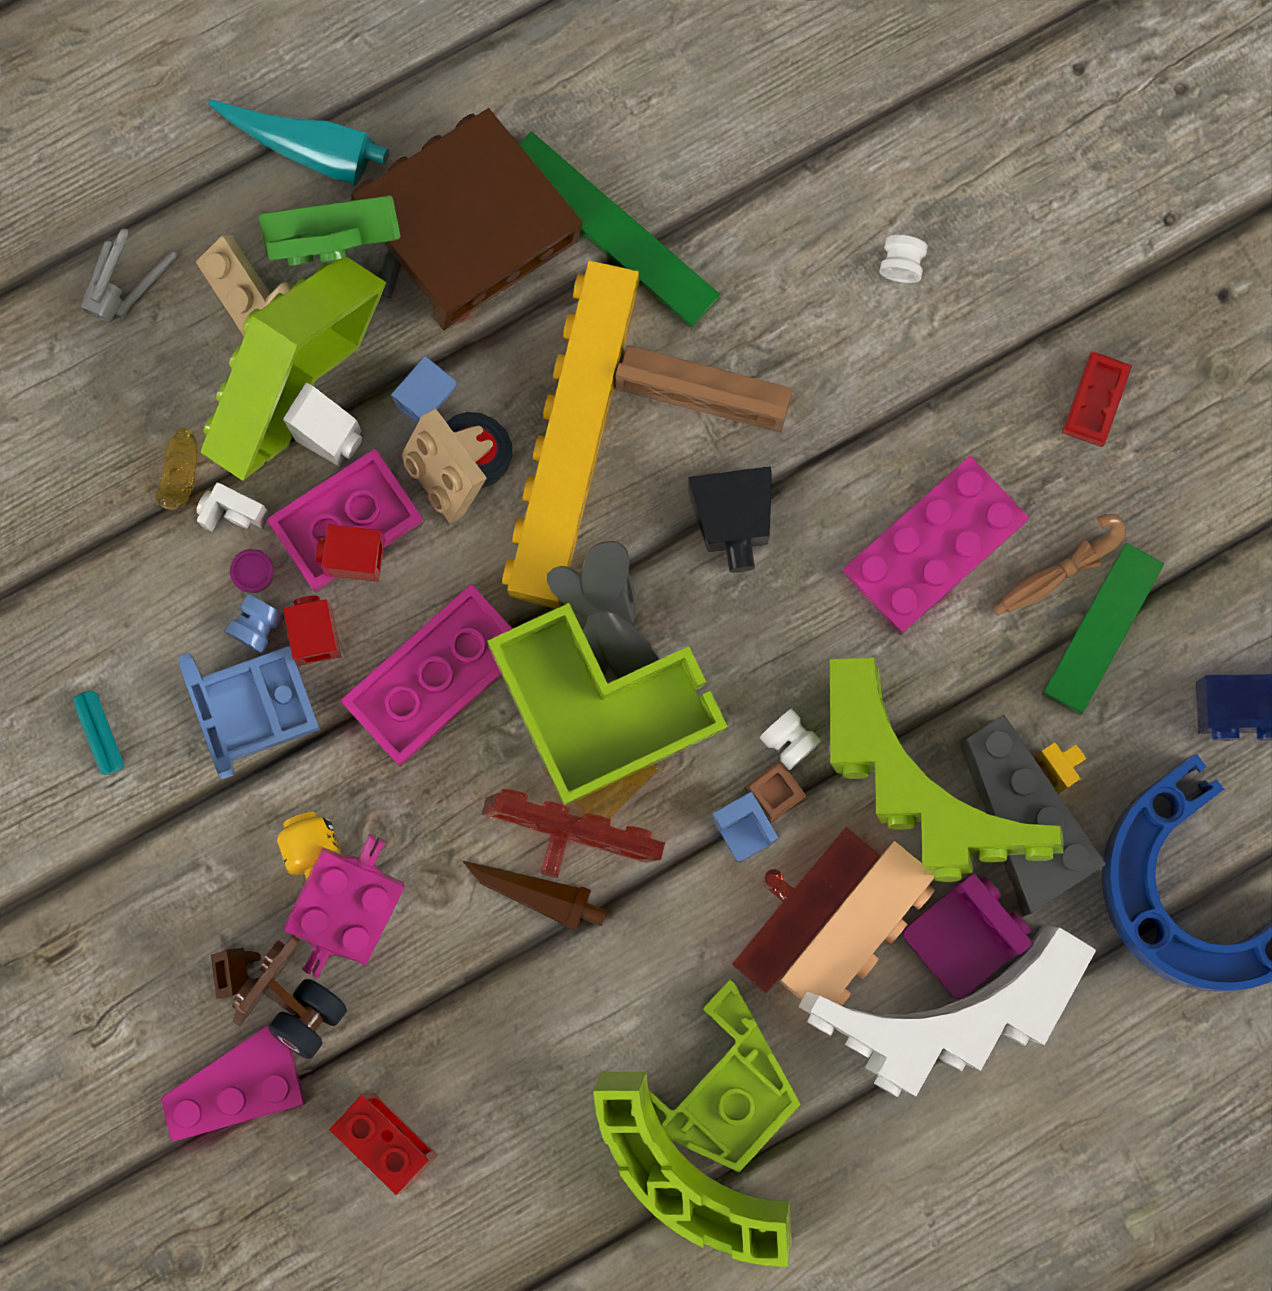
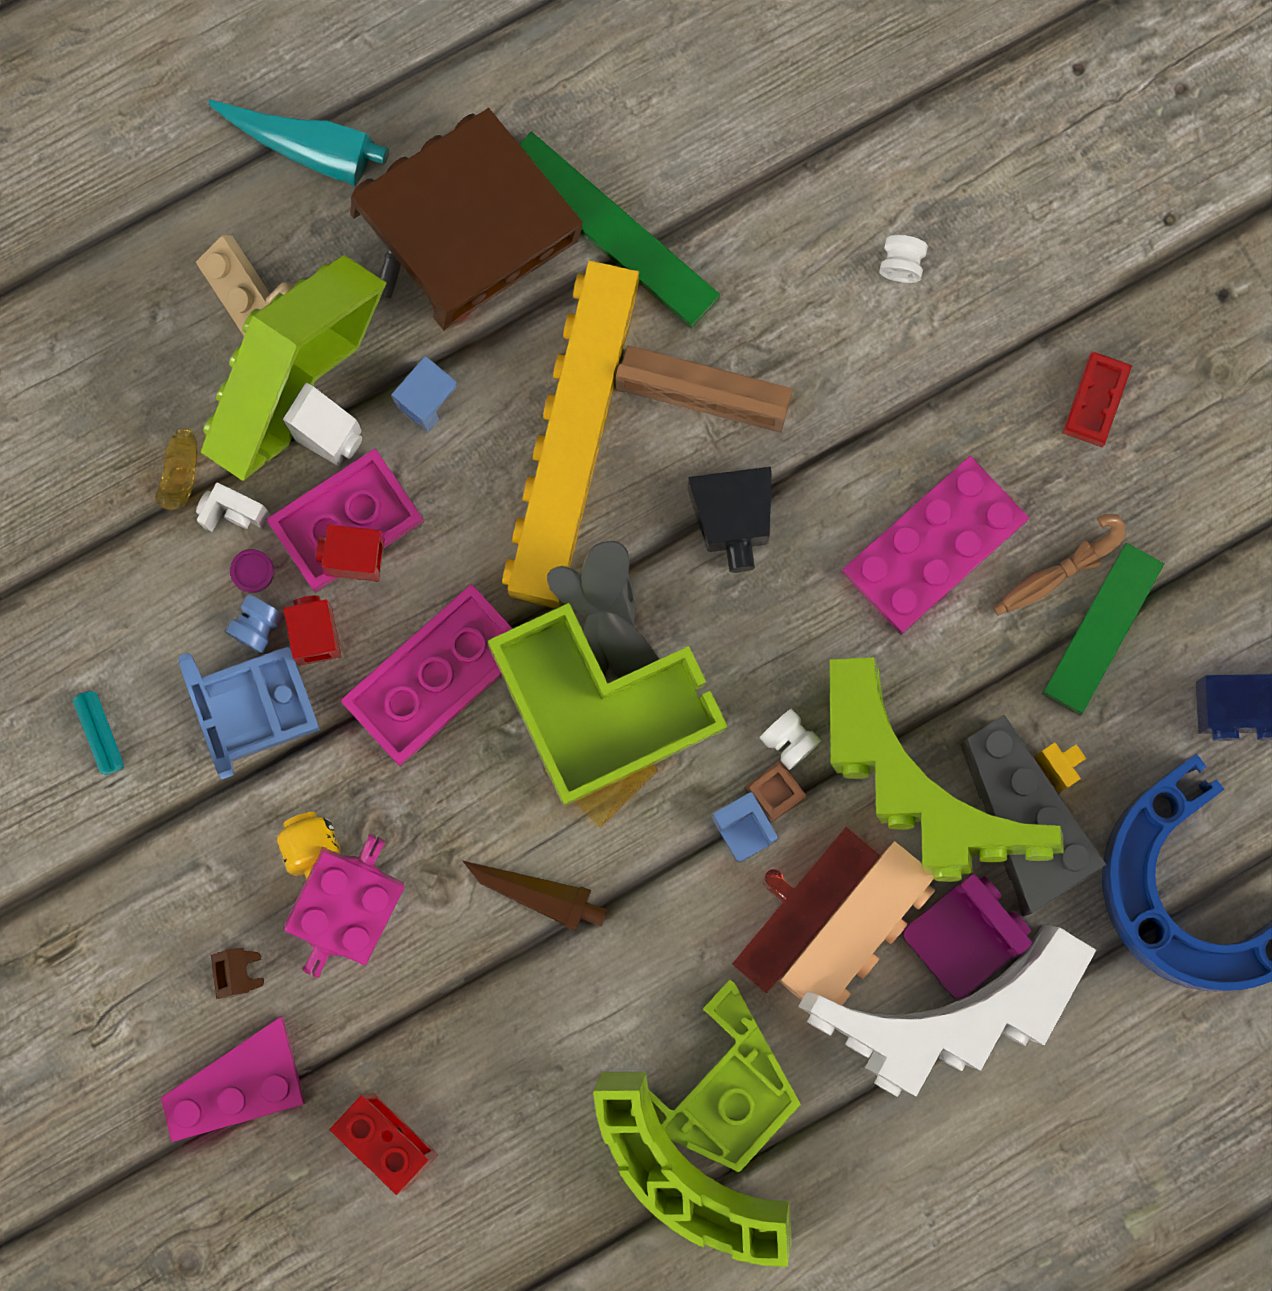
(102, 297): light grey plant -> none
(308, 1005): plate -> none
(328, 229): bright green bracket -> none
(457, 458): tan plate -> none
(556, 821): clear red plate -> none

